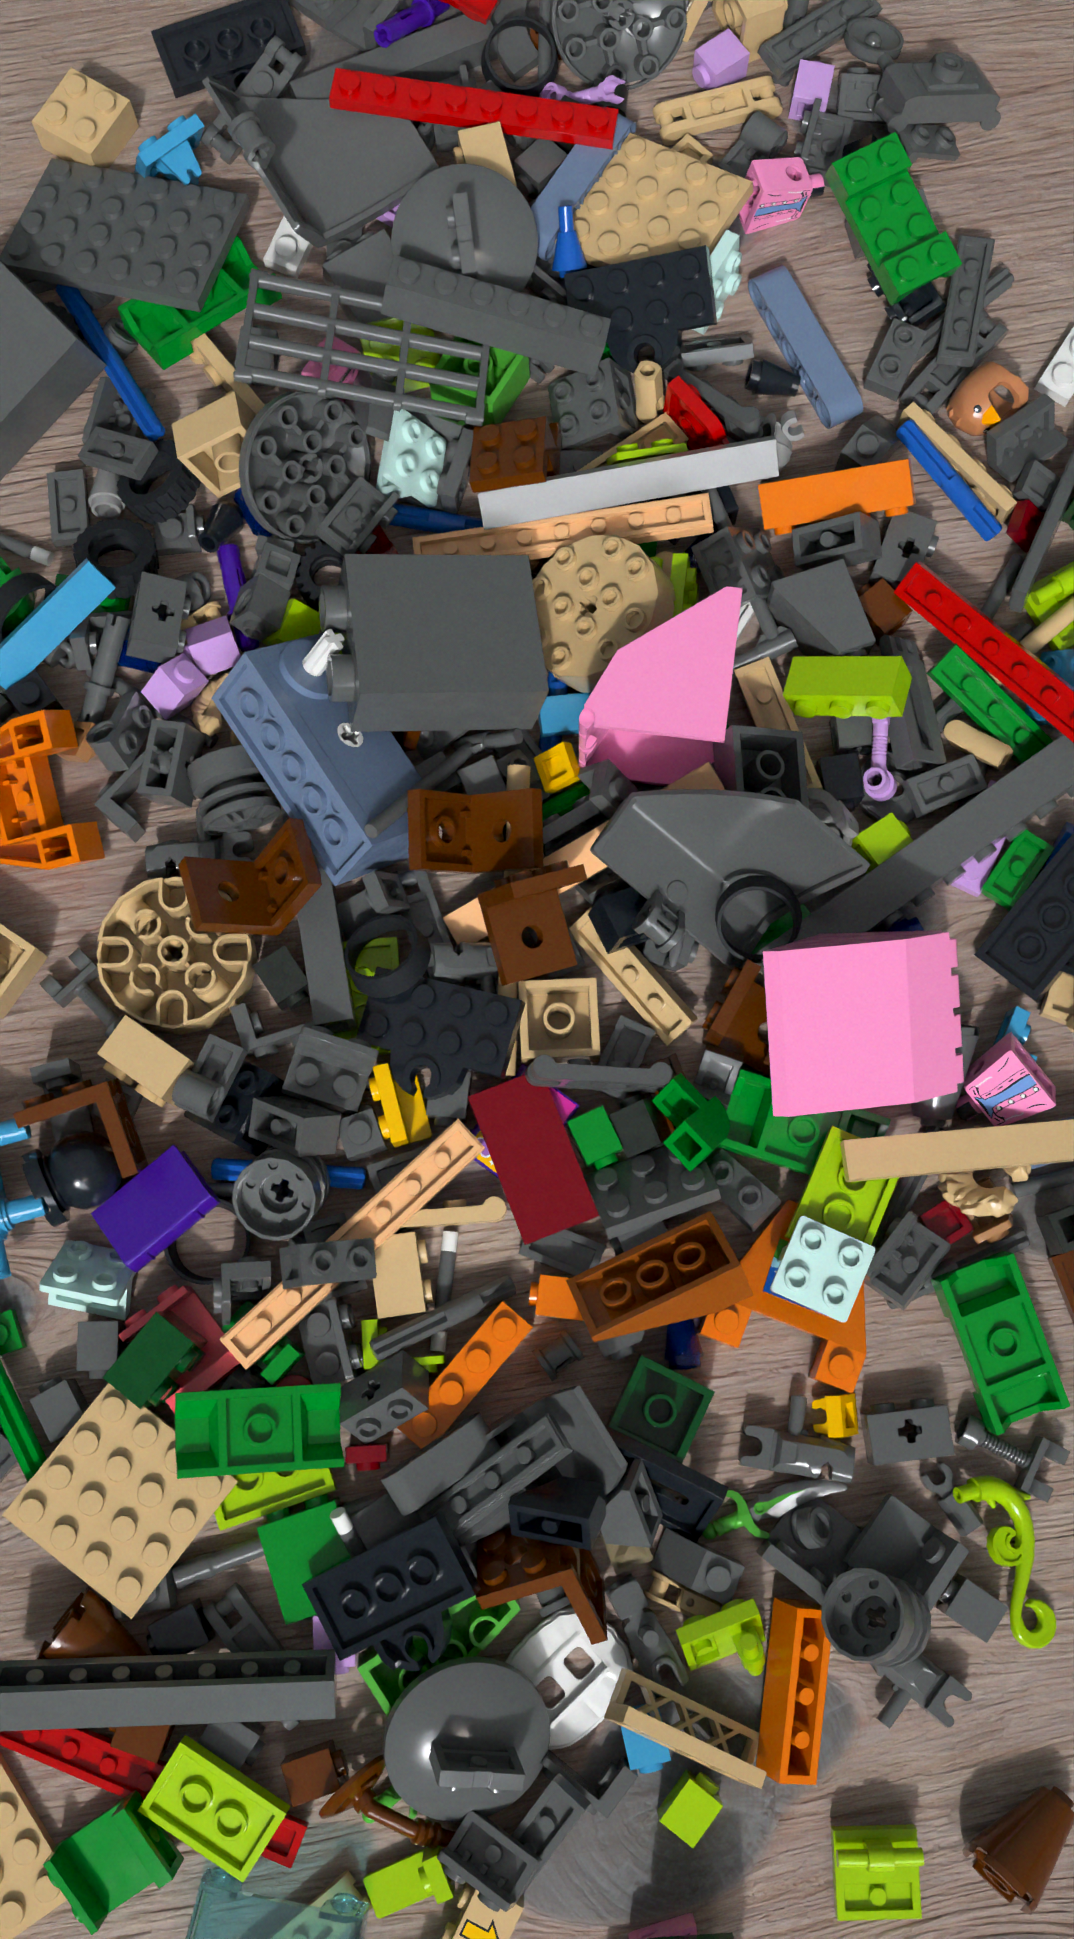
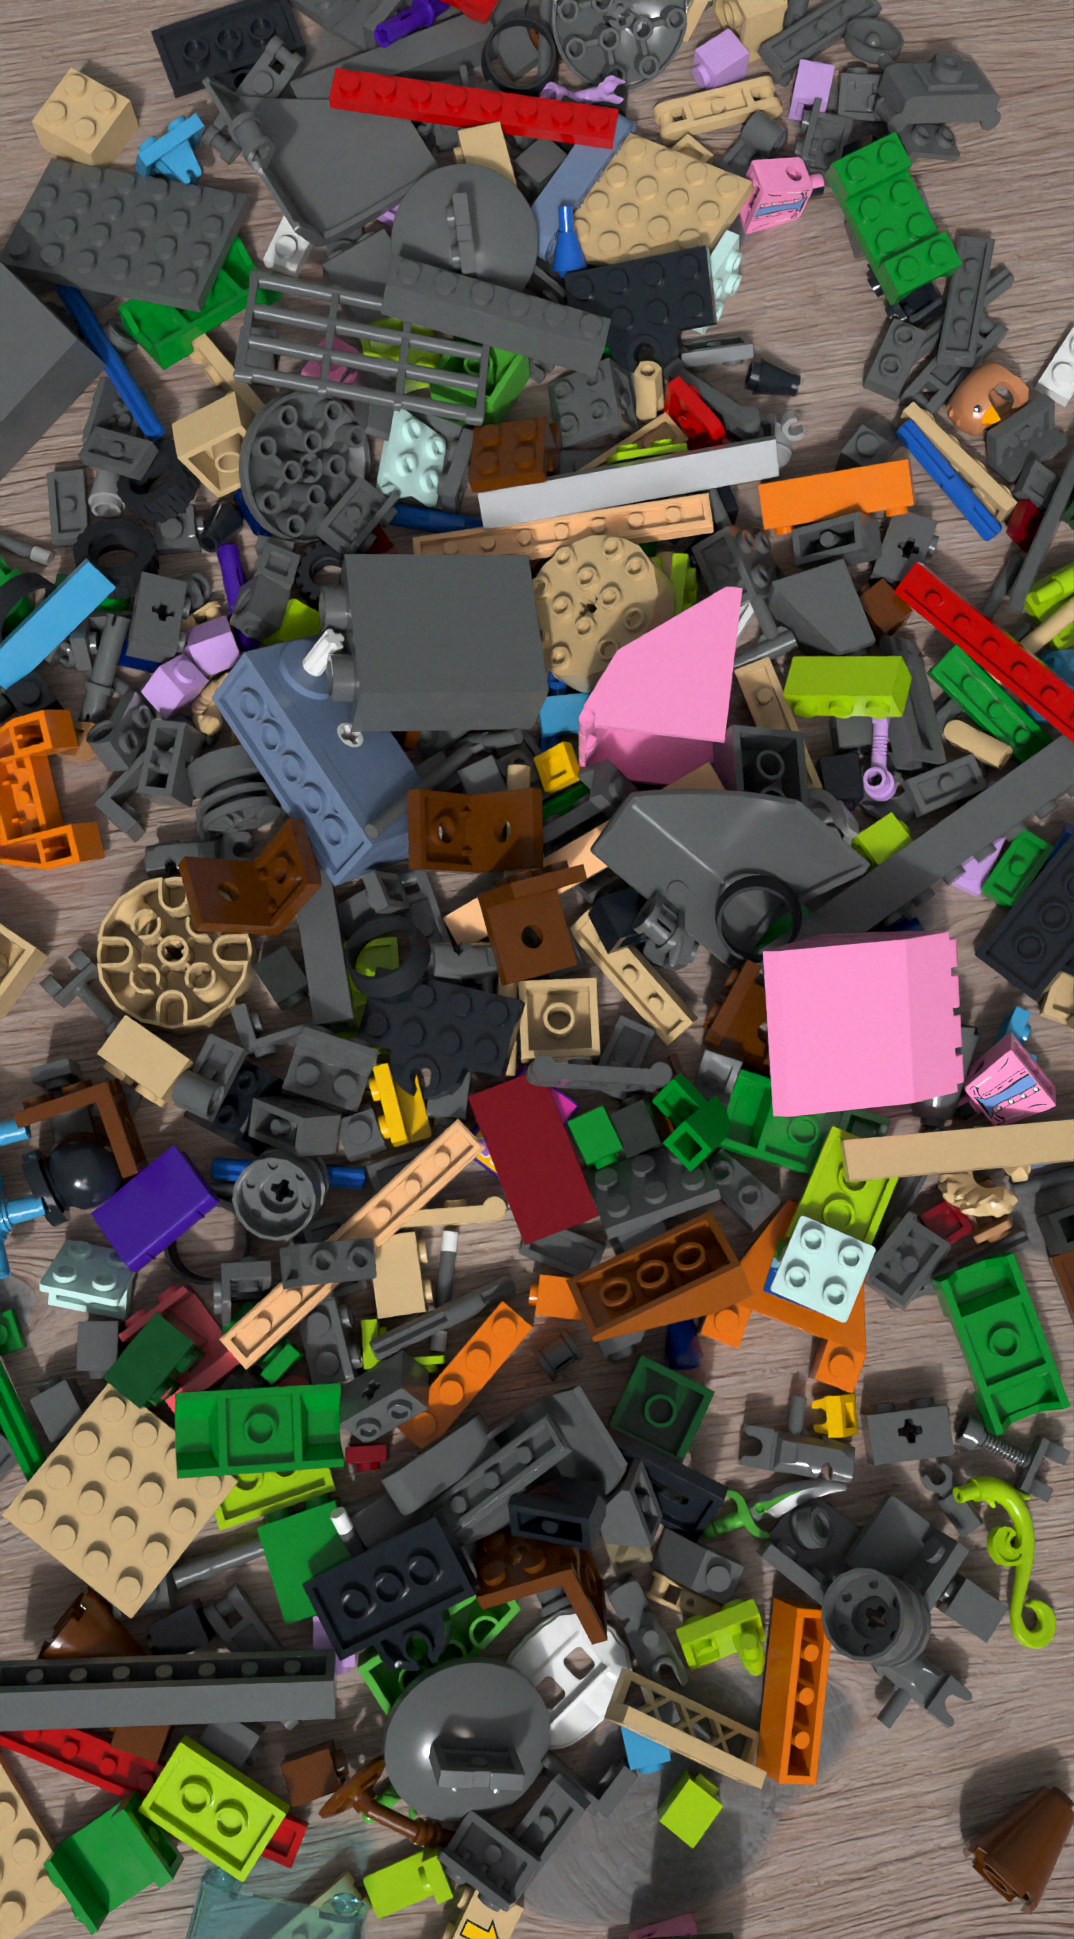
(805, 346): sand blue beam -> none
(876, 1872): lime plate -> none

